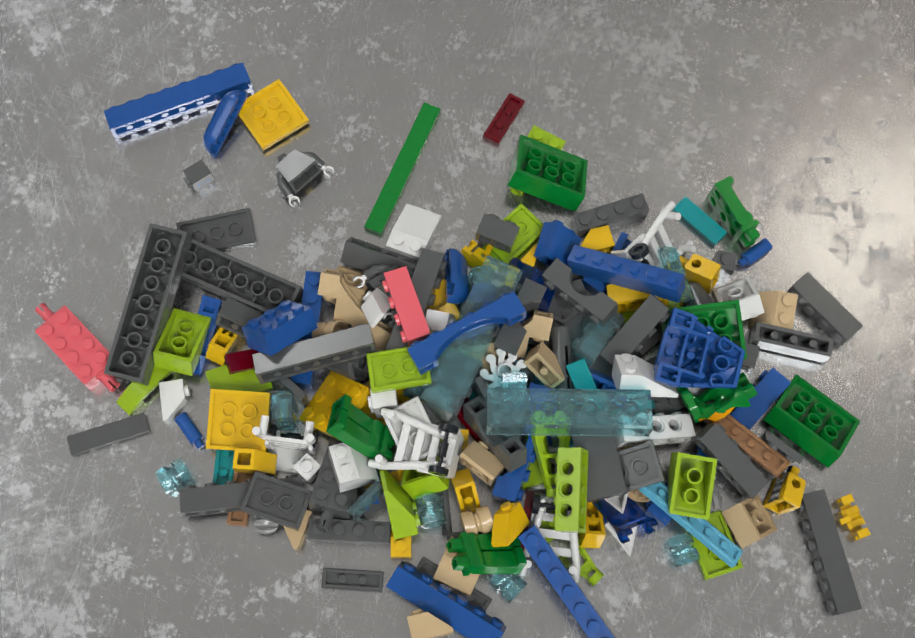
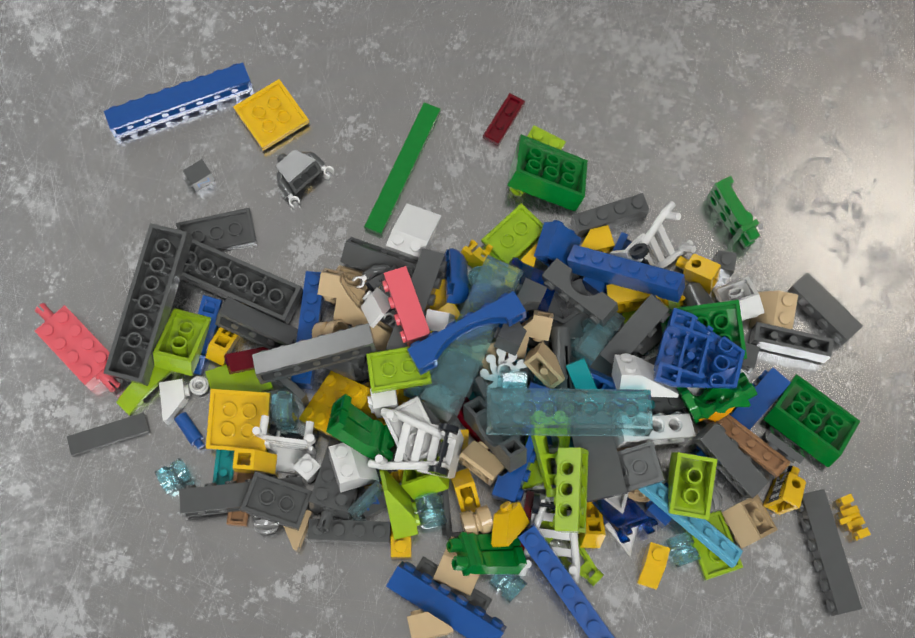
(199, 379): none -> white plate
(223, 120): blue brick -> none
(279, 327): blue brick -> none
(352, 580): dark grey tile -> none
(497, 232): dark grey brick -> none
(653, 565): none -> yellow slope
(671, 261): clear light blue plate -> none
(700, 221): teal tile -> none
(755, 252): blue cylinder -> none

